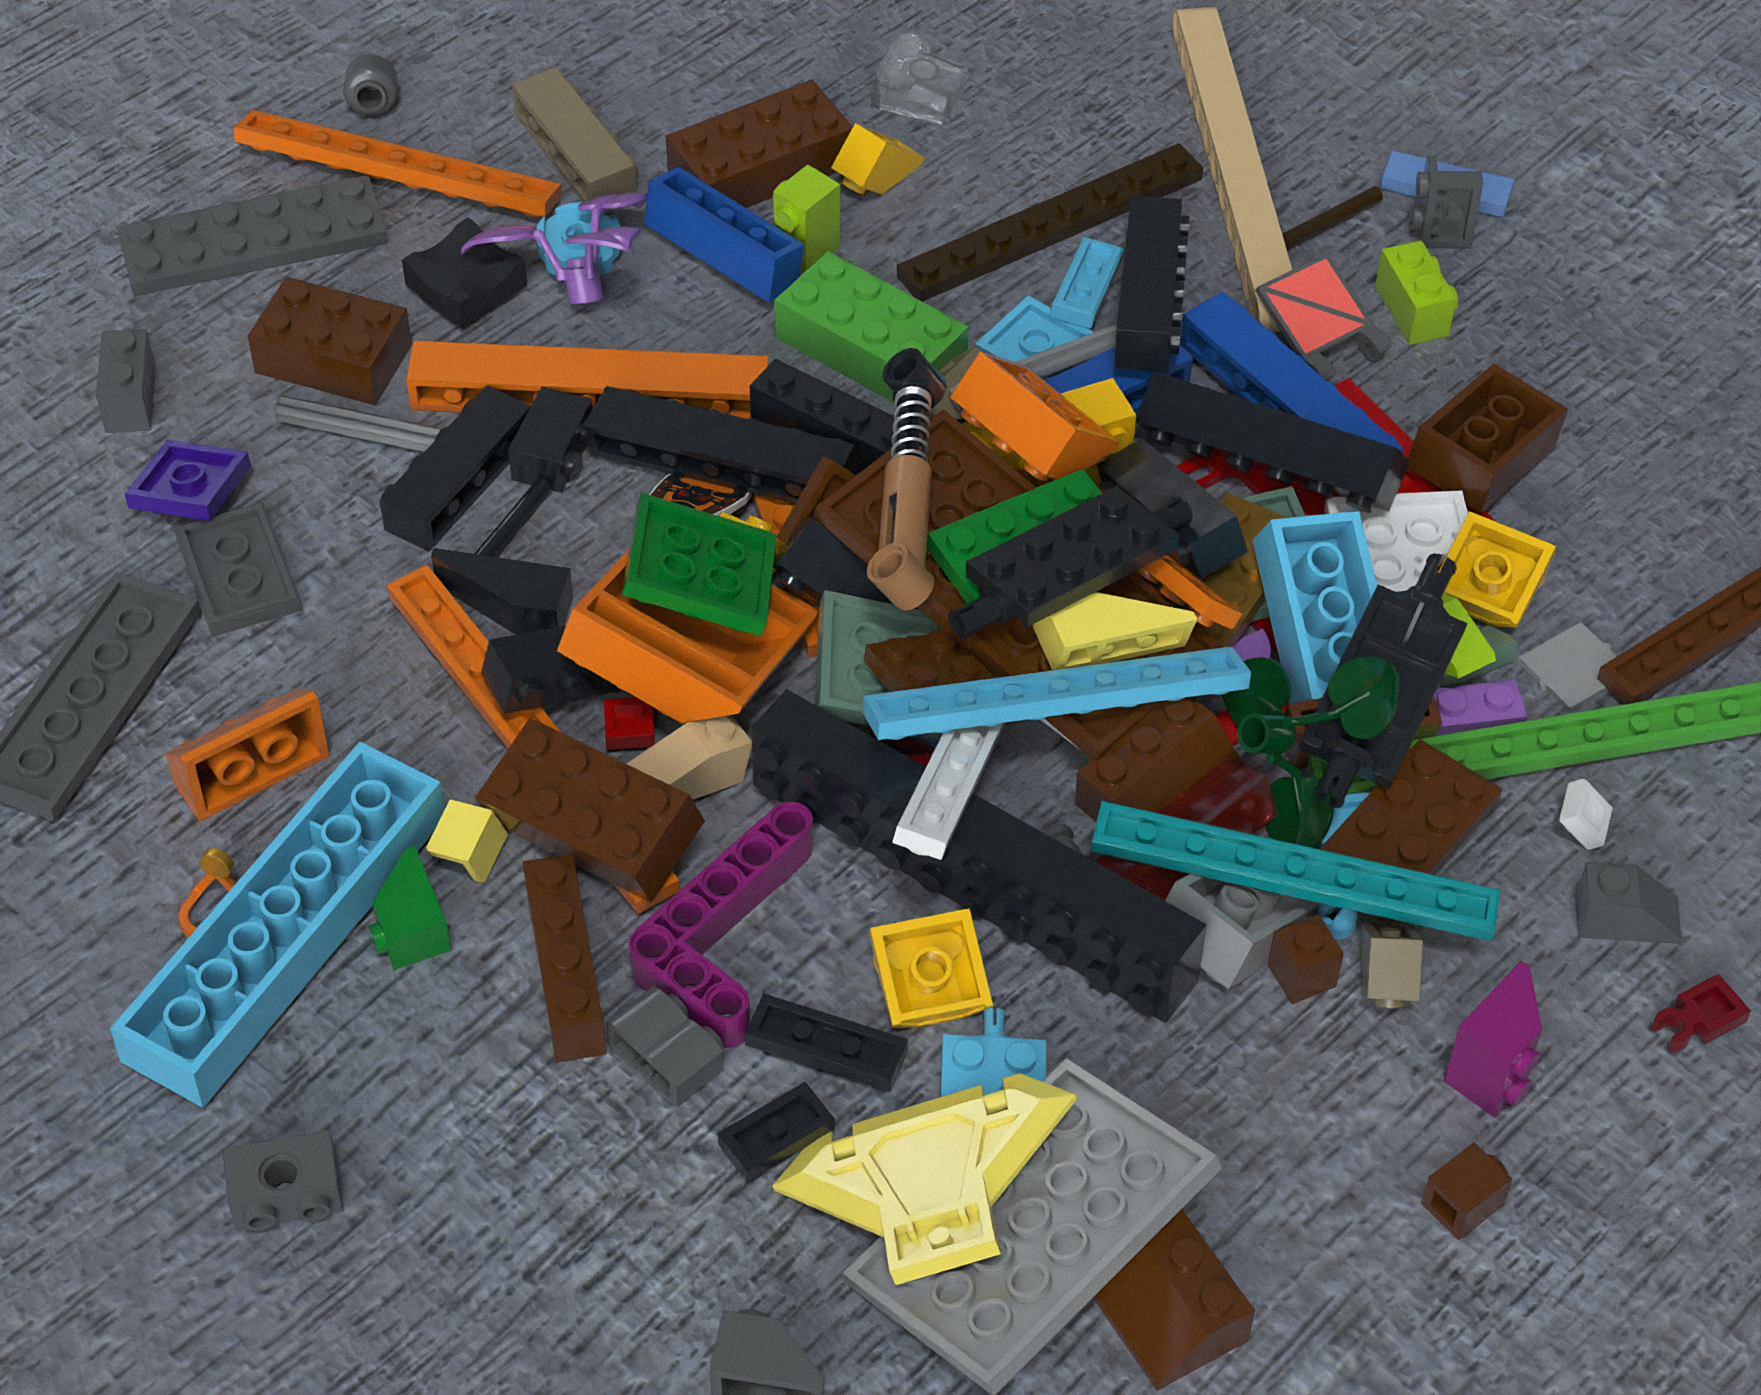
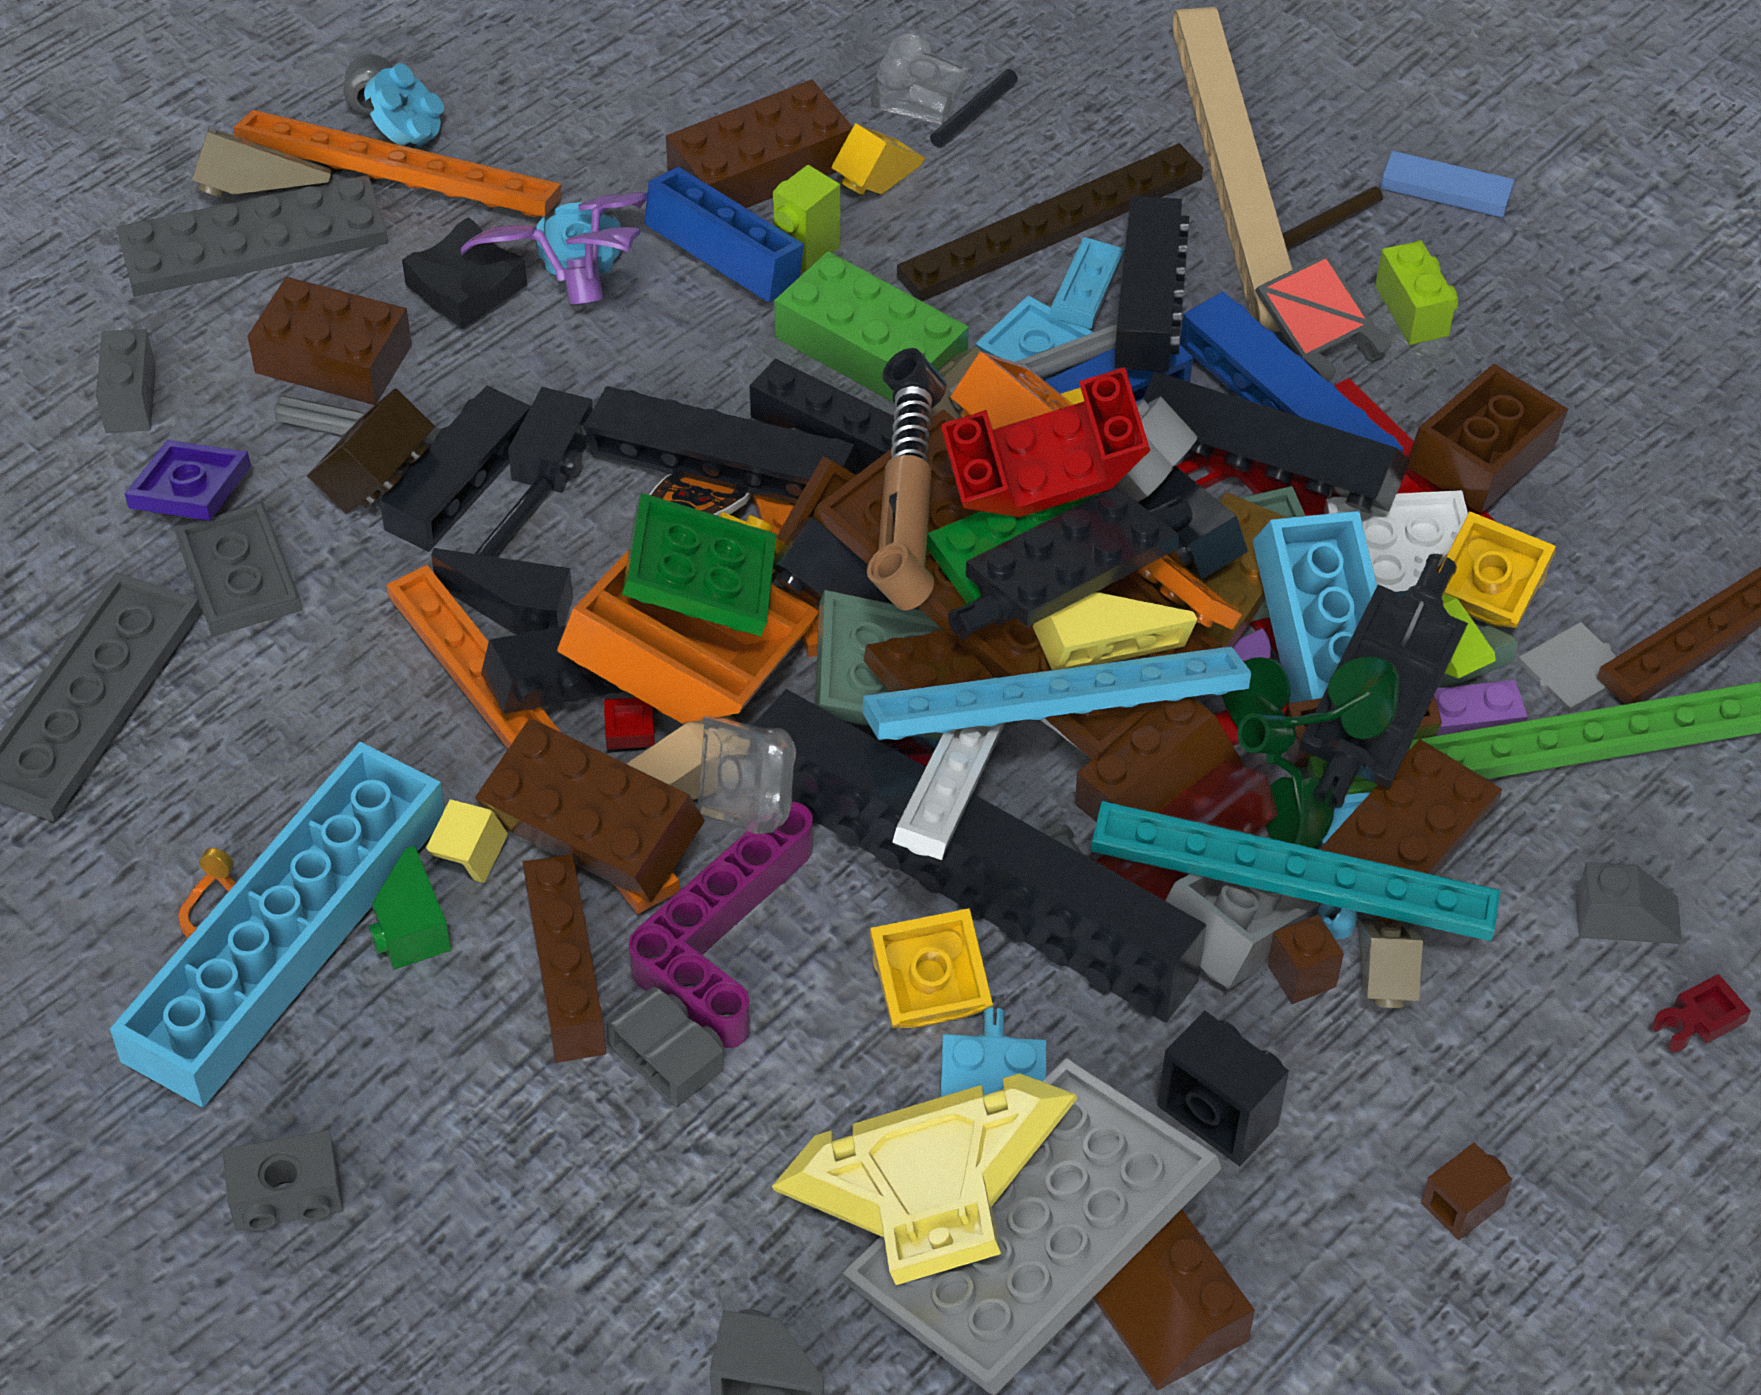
(245, 166): none -> dark tan slope
(249, 753): orange slope -> none
(373, 453): none -> dark brown brick
(399, 88): none -> medium azure plate
(452, 373): orange brick -> none
(573, 136): dark tan brick -> none
(746, 775): none -> clear slope
(776, 1131): black plate -> none
(826, 1042): black plate -> none
(973, 108): none -> black bar
(1051, 454): none -> red slope
(1168, 443): none -> light grey brick
(1222, 1087): none -> black brick
(1446, 206): dark grey bracket -> none
(1498, 1045): magenta slope -> none
(1585, 814): white plate -> none

